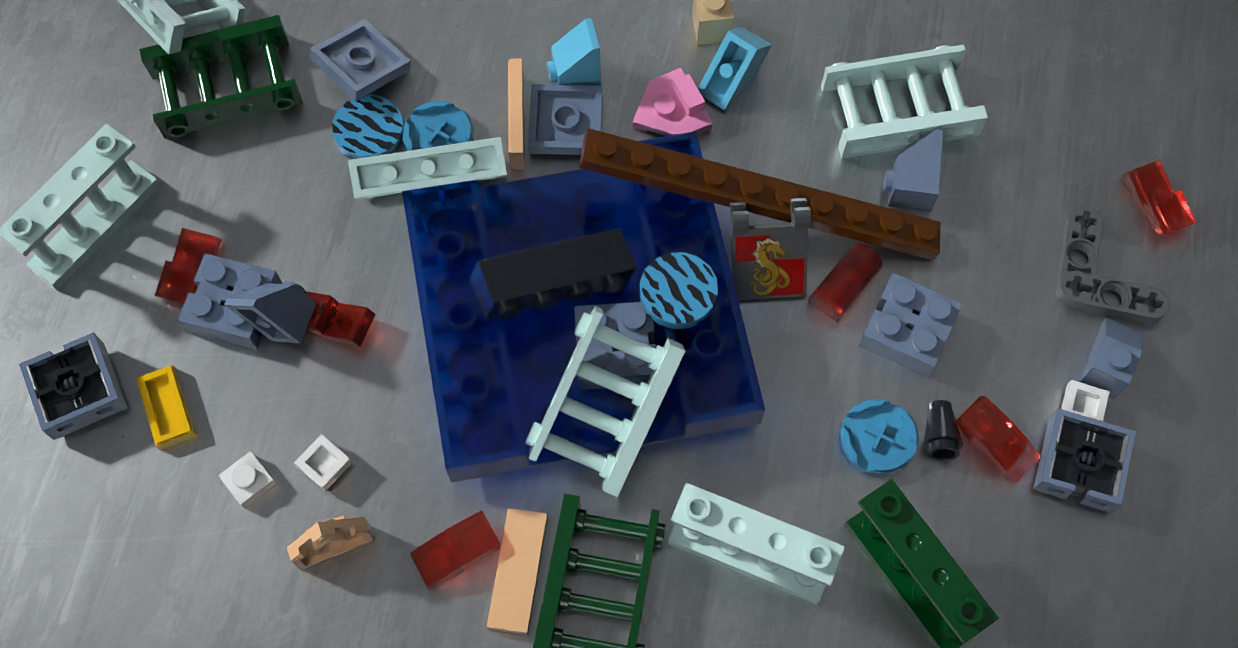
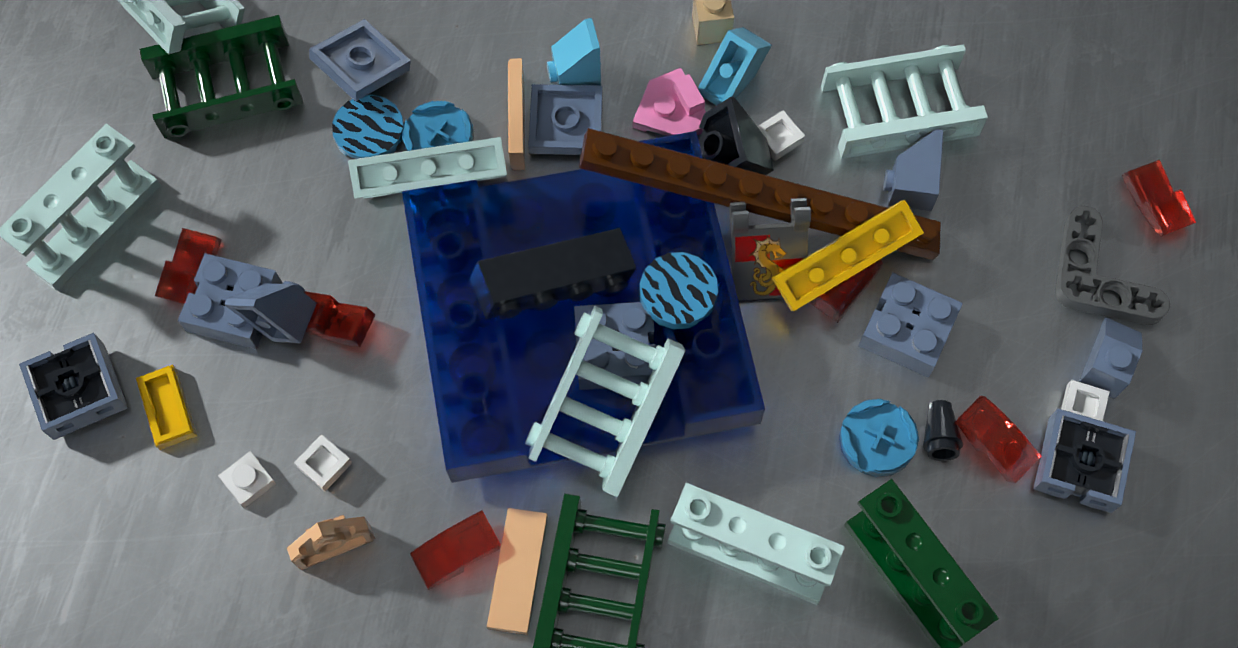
(734, 138): none -> black slope
(781, 134): none -> white plate
(847, 255): none -> yellow plate

